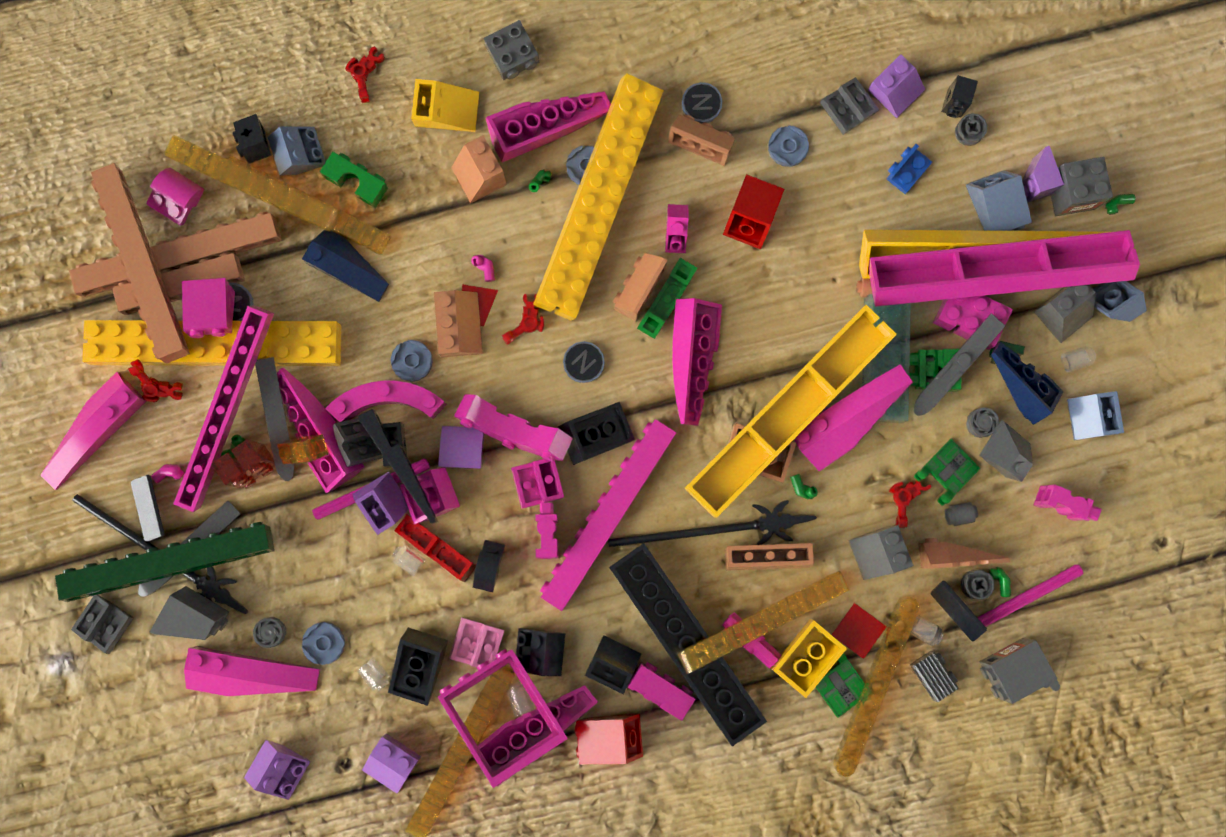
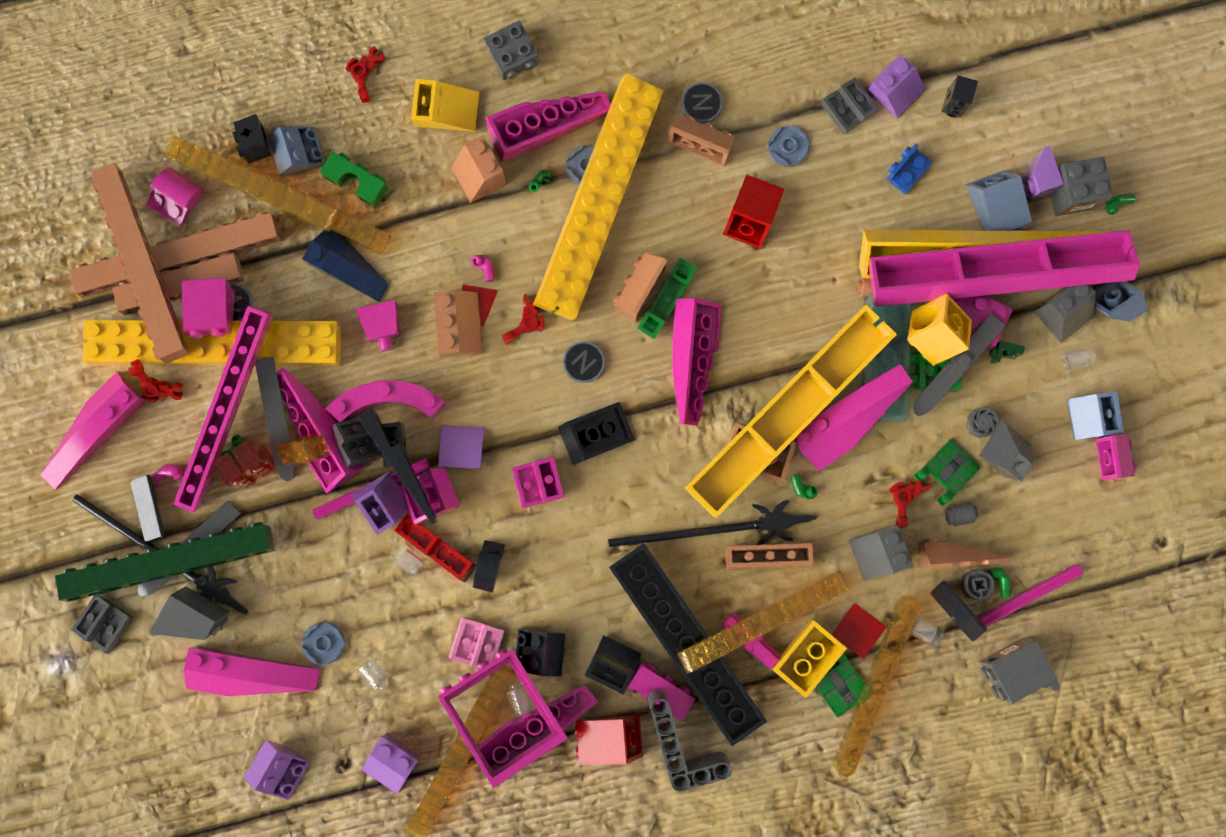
(269, 632): dark grey wheel -> none
(380, 323): none -> dark pink torso
(411, 360): sand blue tile -> none
(417, 666): black slope -> none
(512, 430): dark pink brick -> none
(547, 529): dark pink hips -> none
(608, 515): dark pink brick -> none
(676, 228): dark pink slope -> none
(679, 767): none -> dark grey beam
(934, 675): dark grey brick -> none
(940, 329): none -> yellow brick
(971, 129): dark grey wheel -> none
(1033, 393): dark blue wedge -> none
(1060, 498): dark pink hips -> none
(1115, 457): none -> dark pink slope

